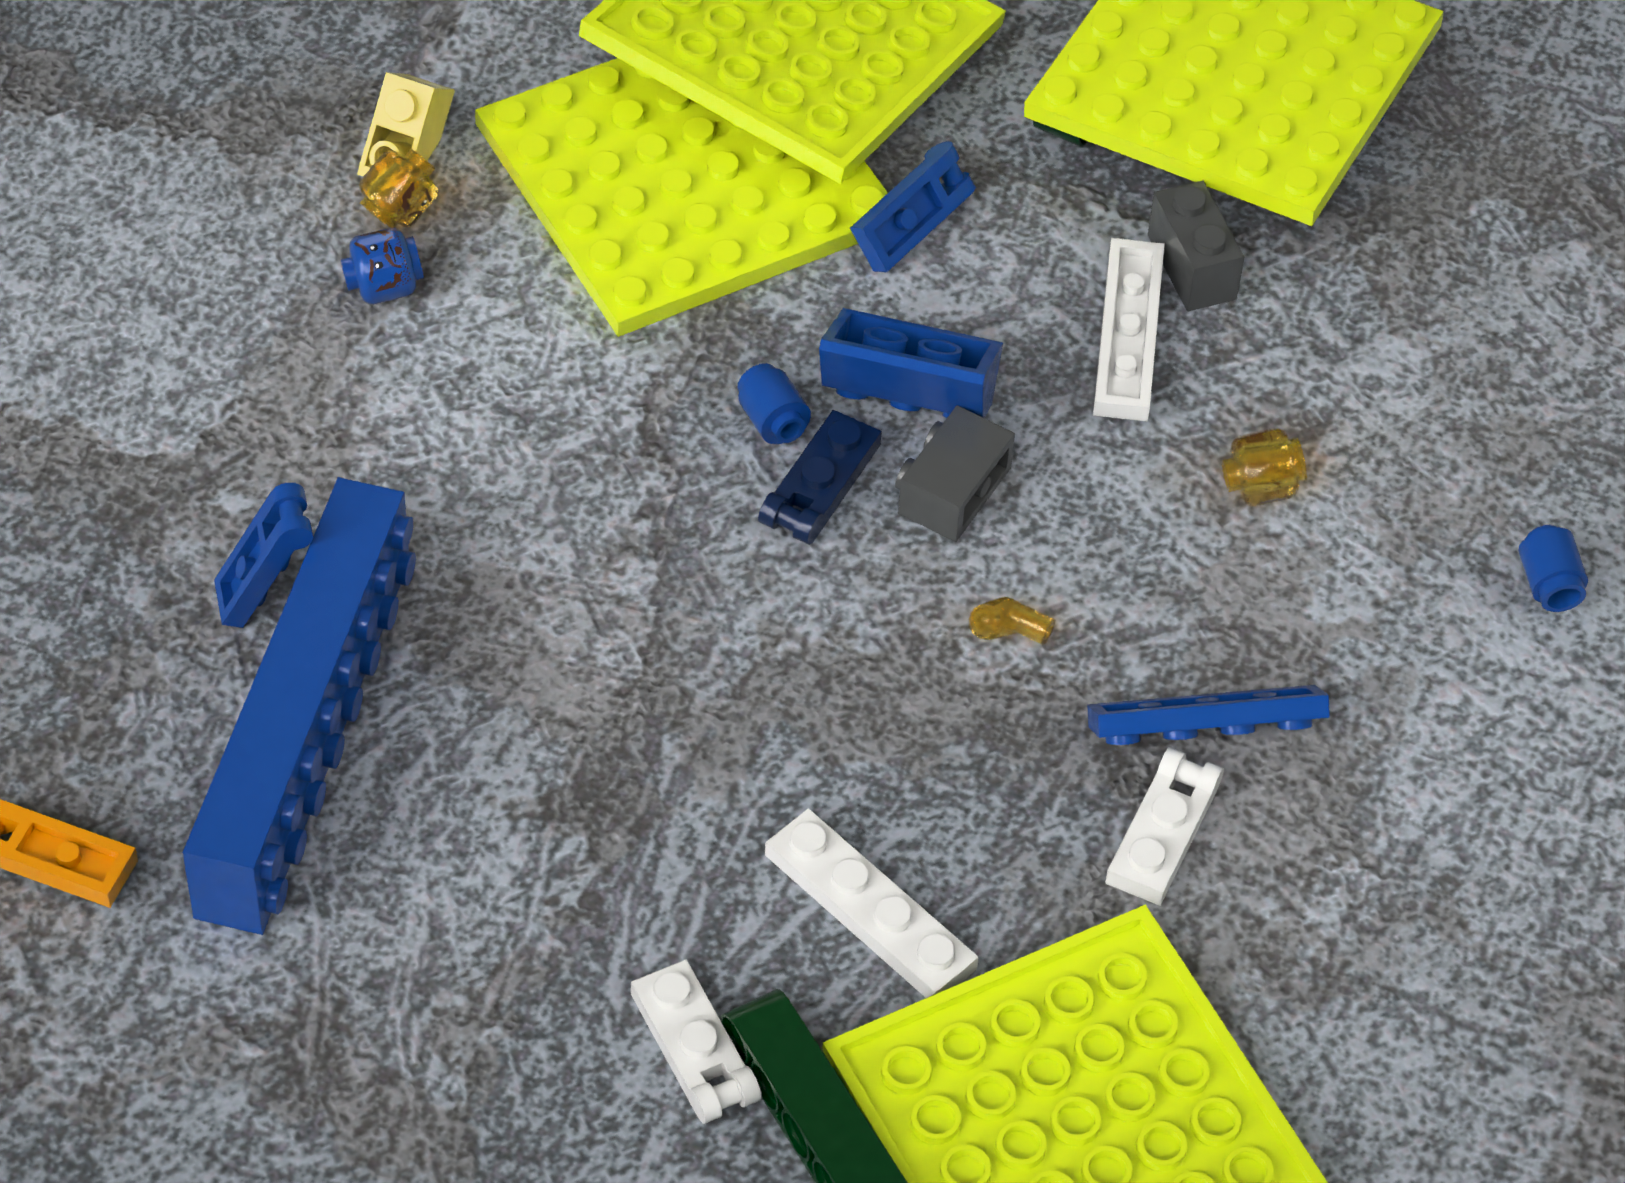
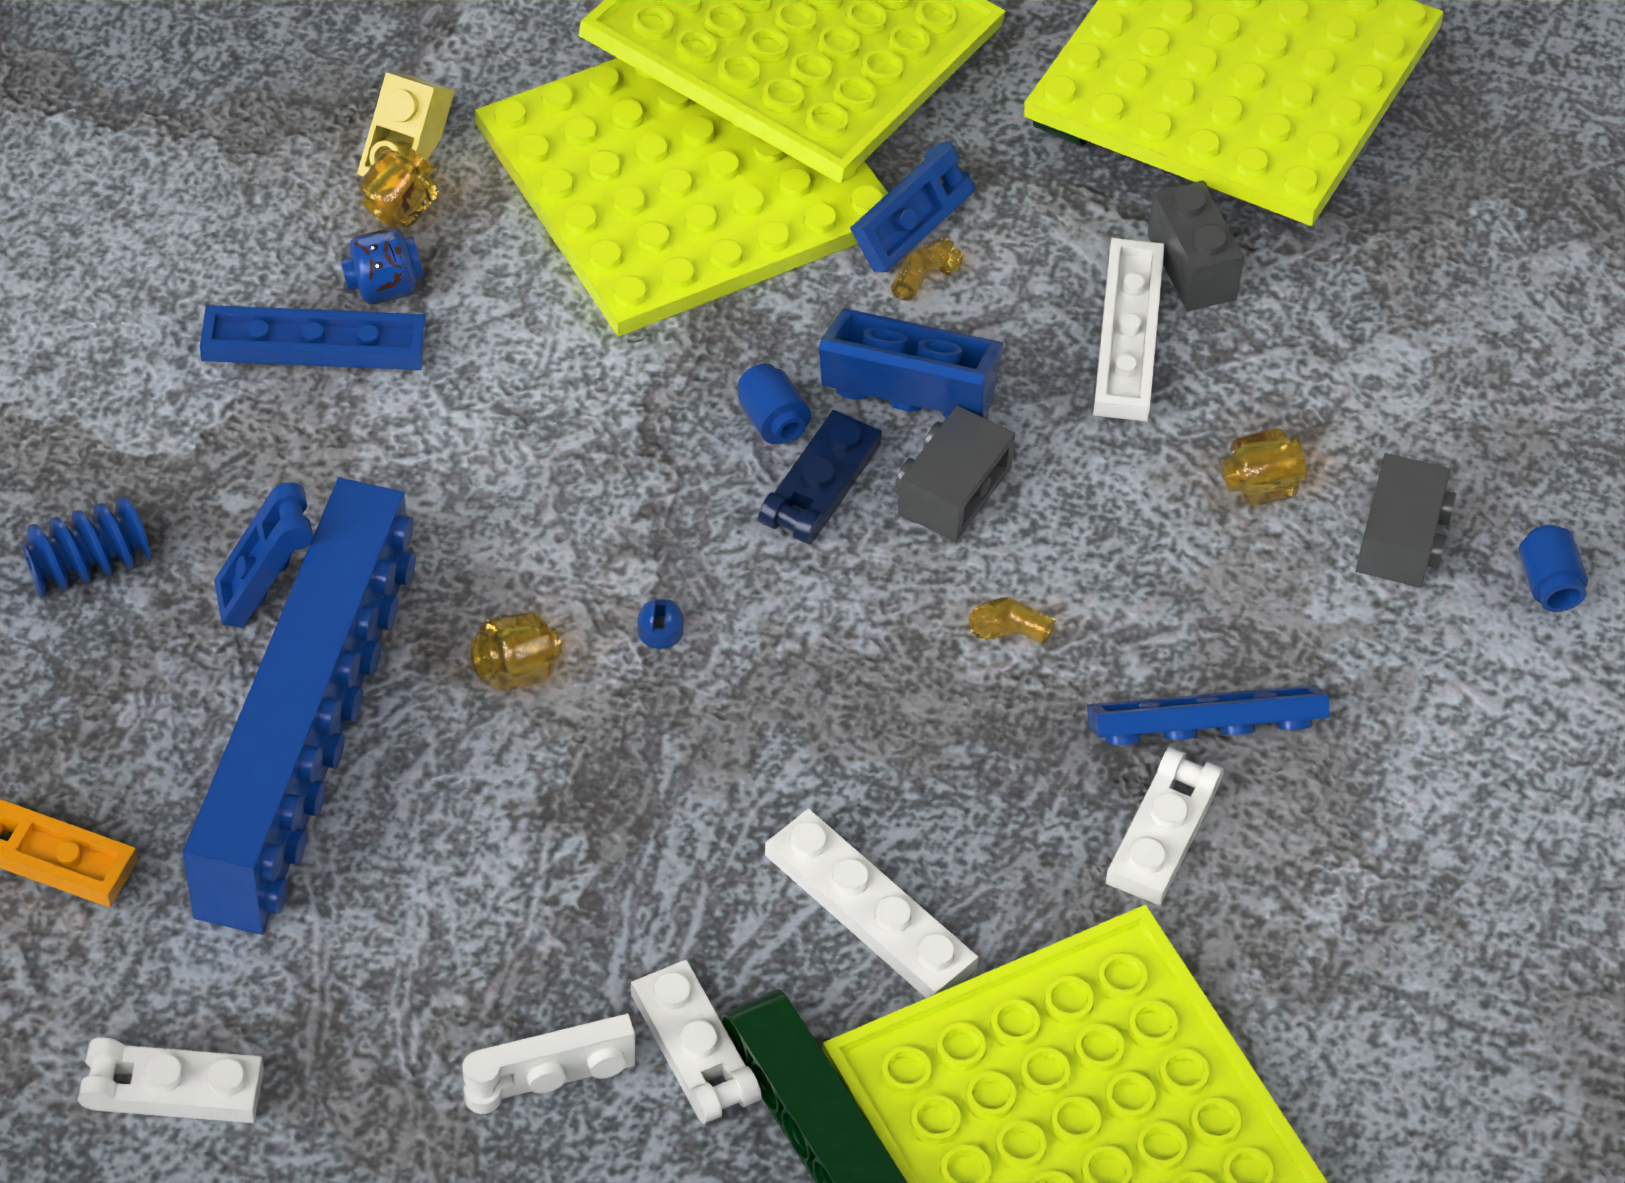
(85, 545): none -> blue piece
(171, 1082): none -> white plate
(313, 337): none -> blue plate
(515, 650): none -> clear yellow head
(547, 1061): none -> white plate
(659, 637): none -> blue hinge
(920, 262): none -> clear yellow arm
(1404, 520): none -> dark grey brick

